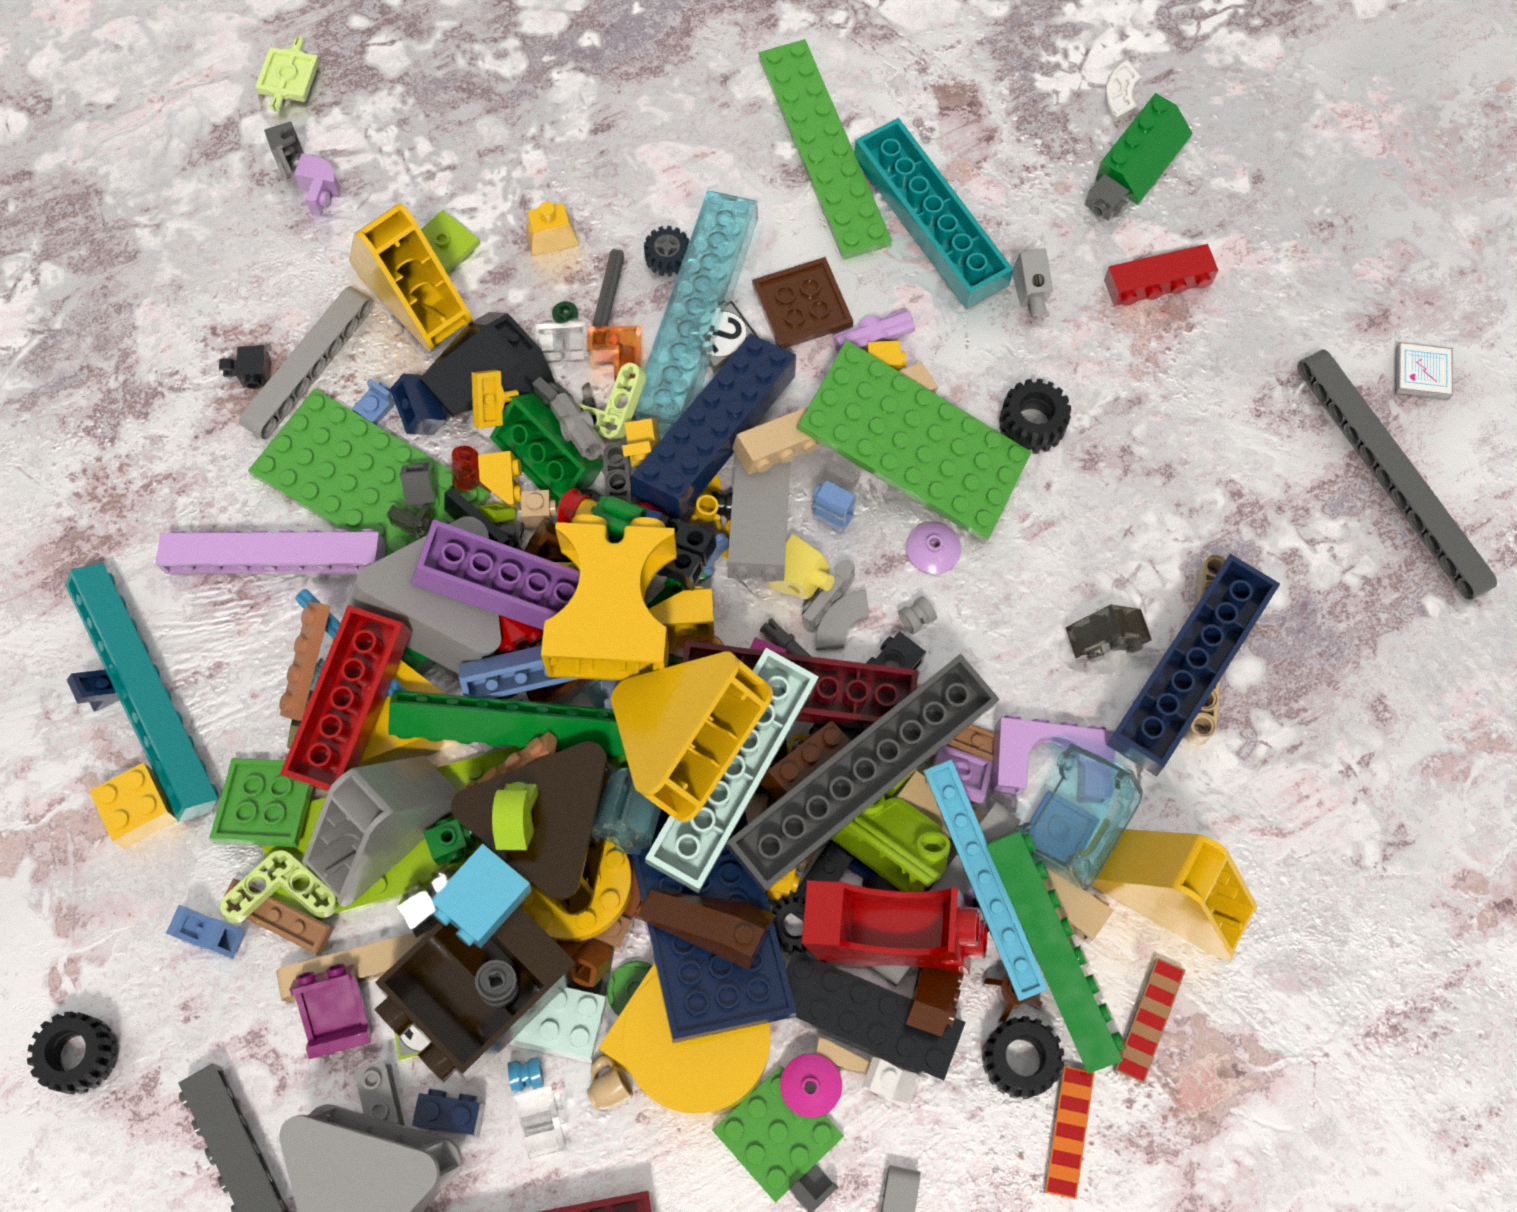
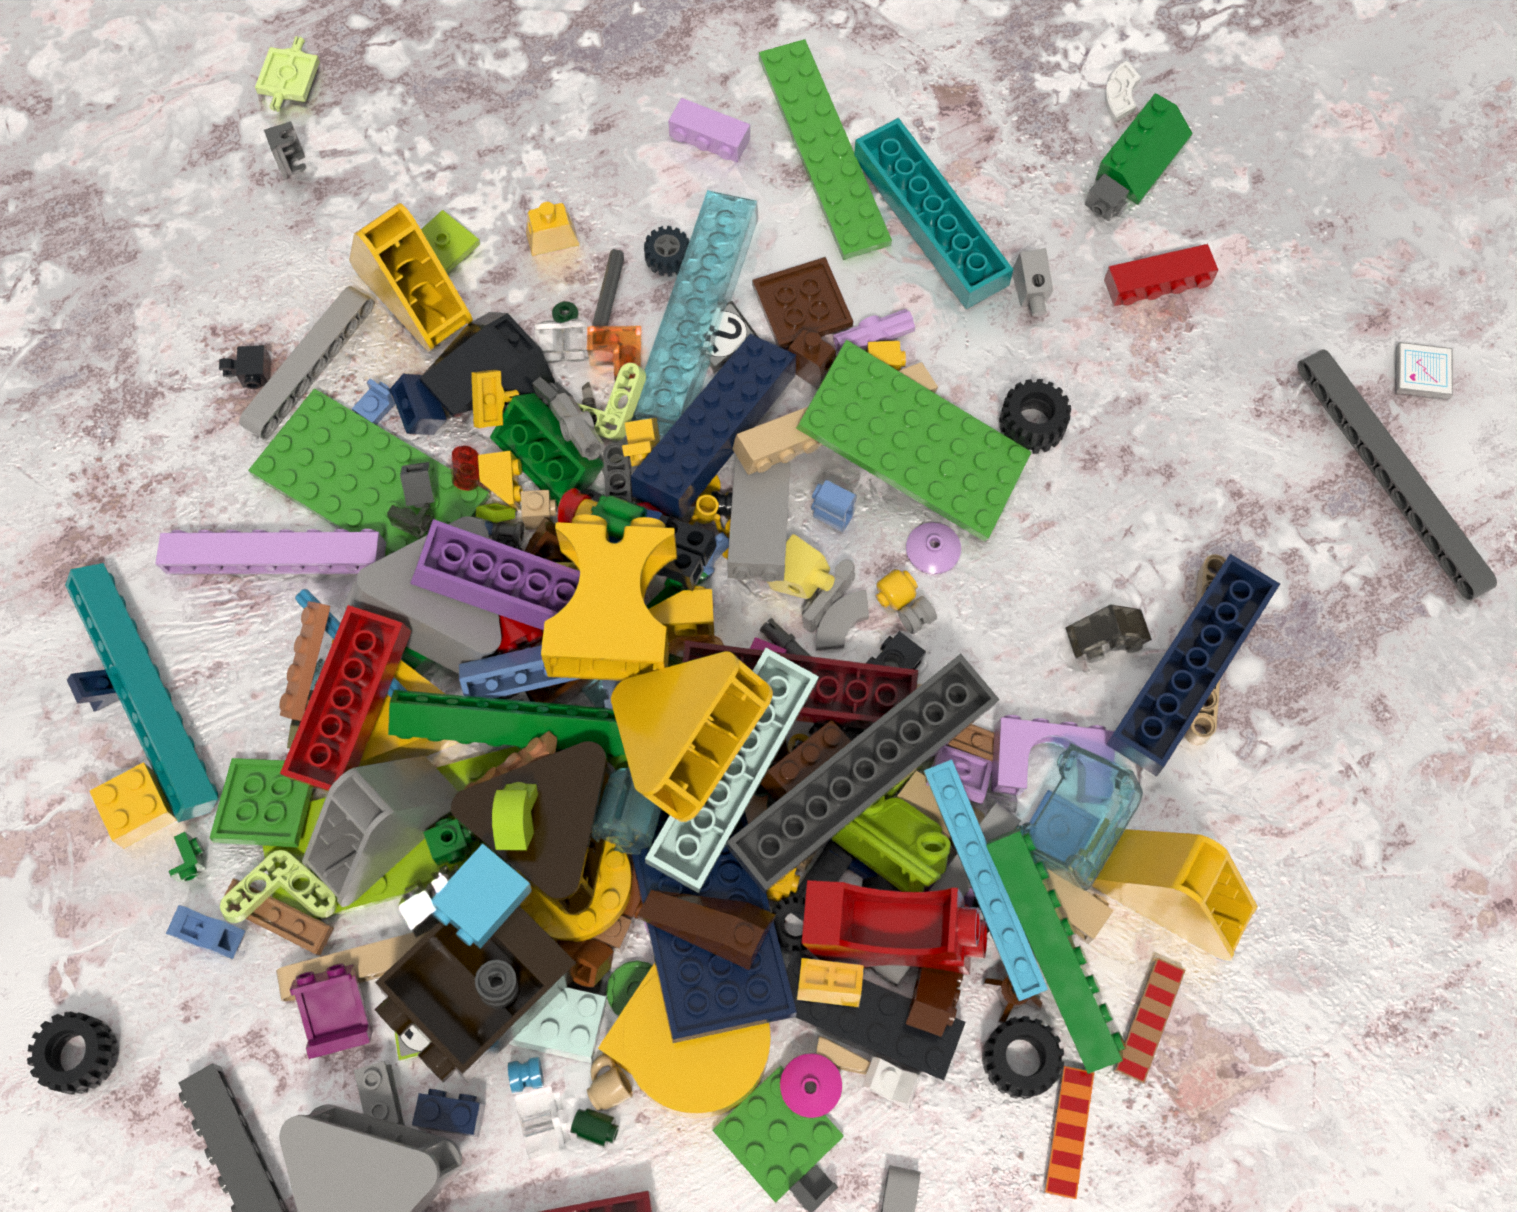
(191, 852): none -> green bracket
(319, 179): lavender brick -> none
(459, 507): black tile -> none
(594, 1127): none -> dark green brick
(709, 130): none -> lavender brick
(812, 357): none -> reddish brown torso
(830, 982): none -> yellow hinge
(896, 589): none -> yellow head

